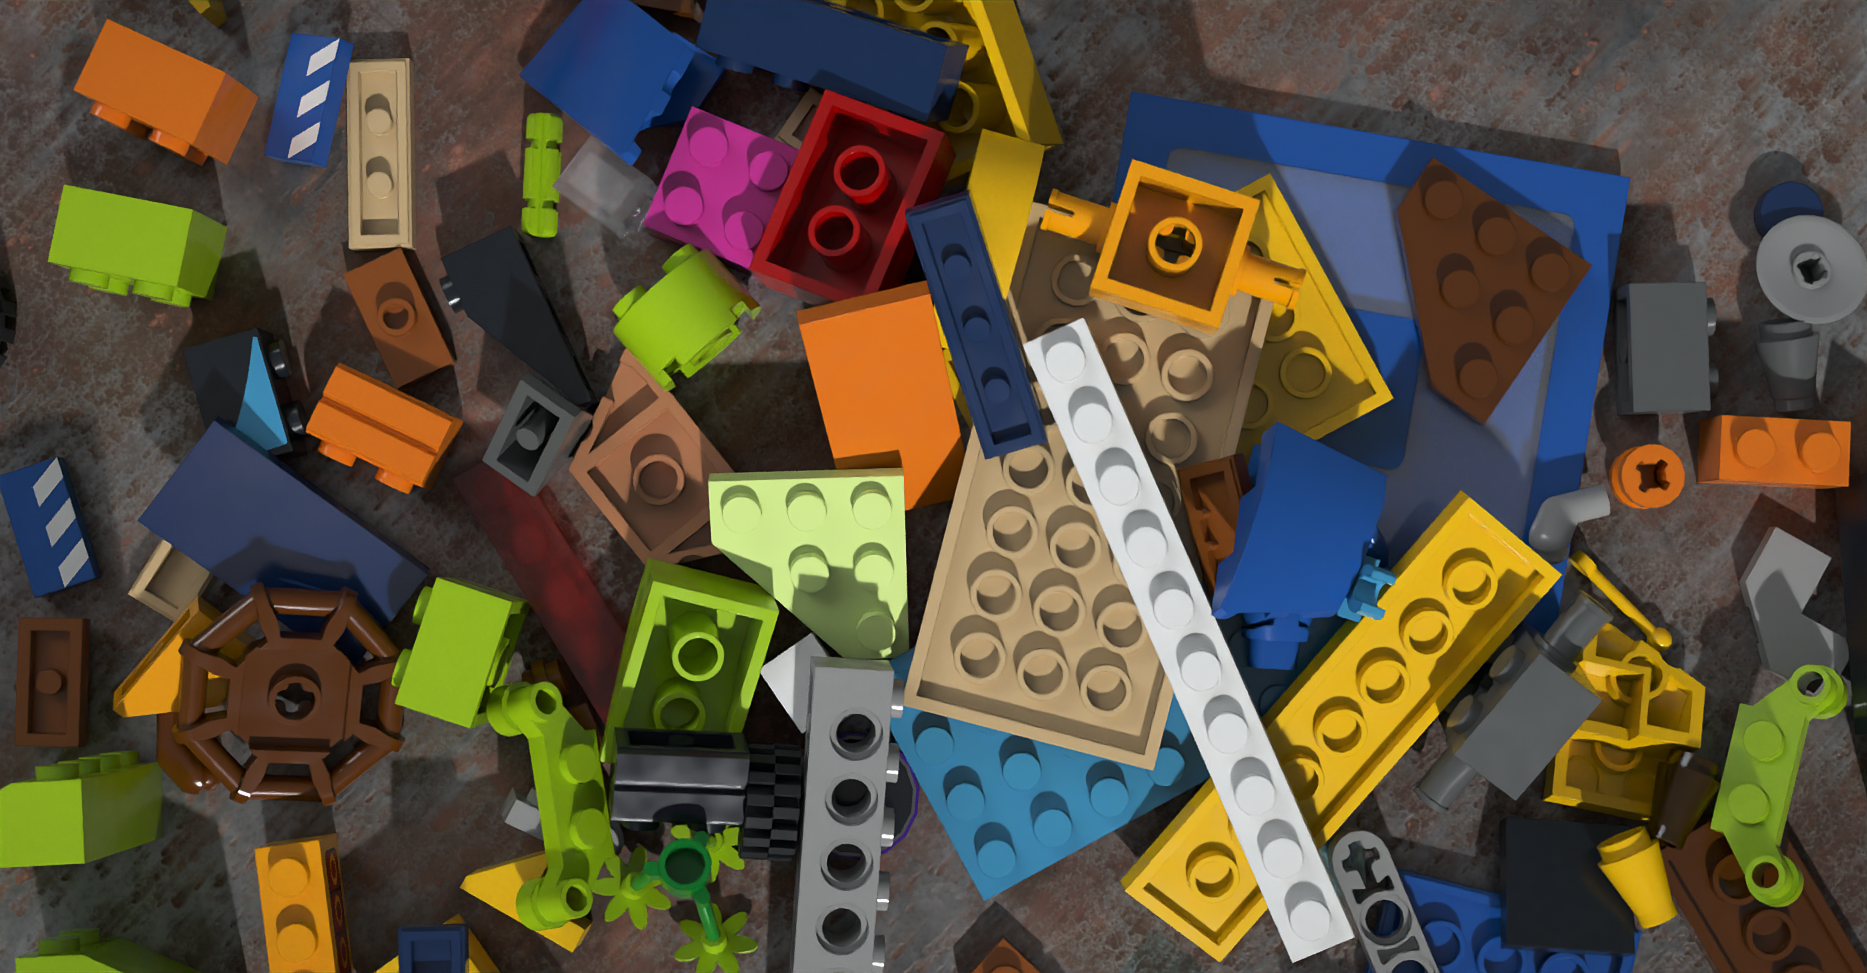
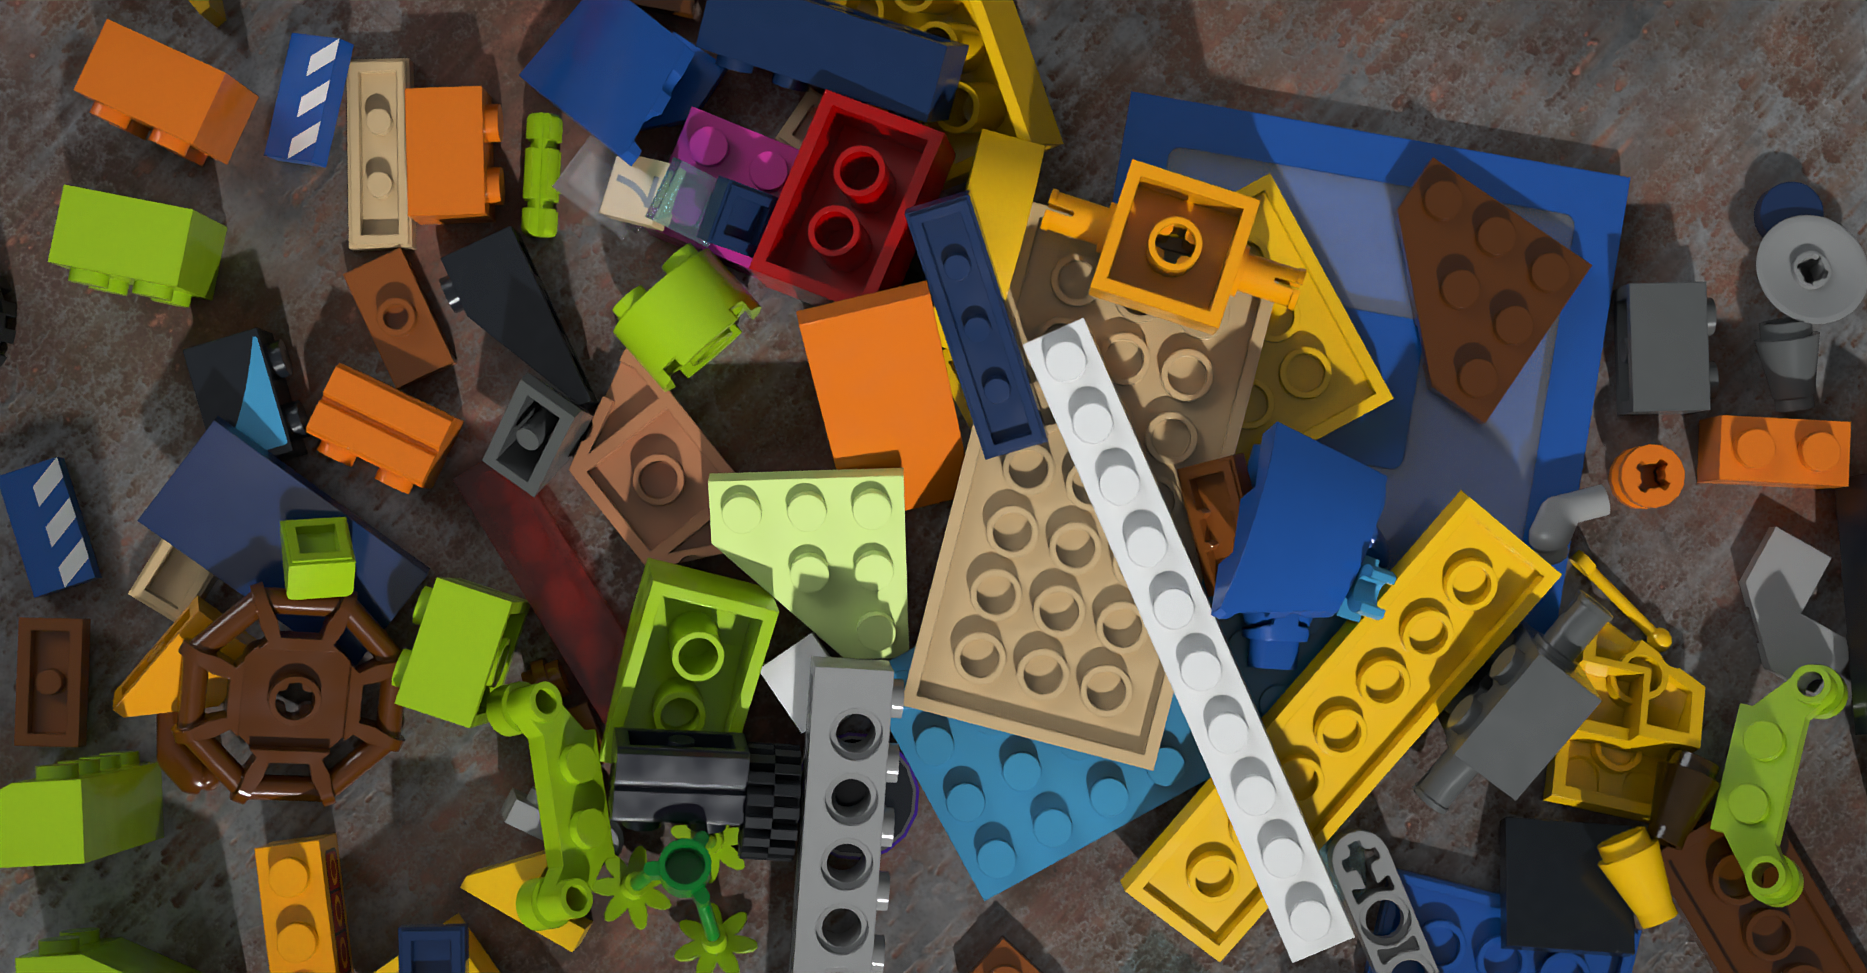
(317, 558): none -> lime slope
(452, 155): none -> orange brick
(633, 190): none -> tan tile
(682, 200): none -> clear light blue tile
(736, 216): none -> dark blue tile

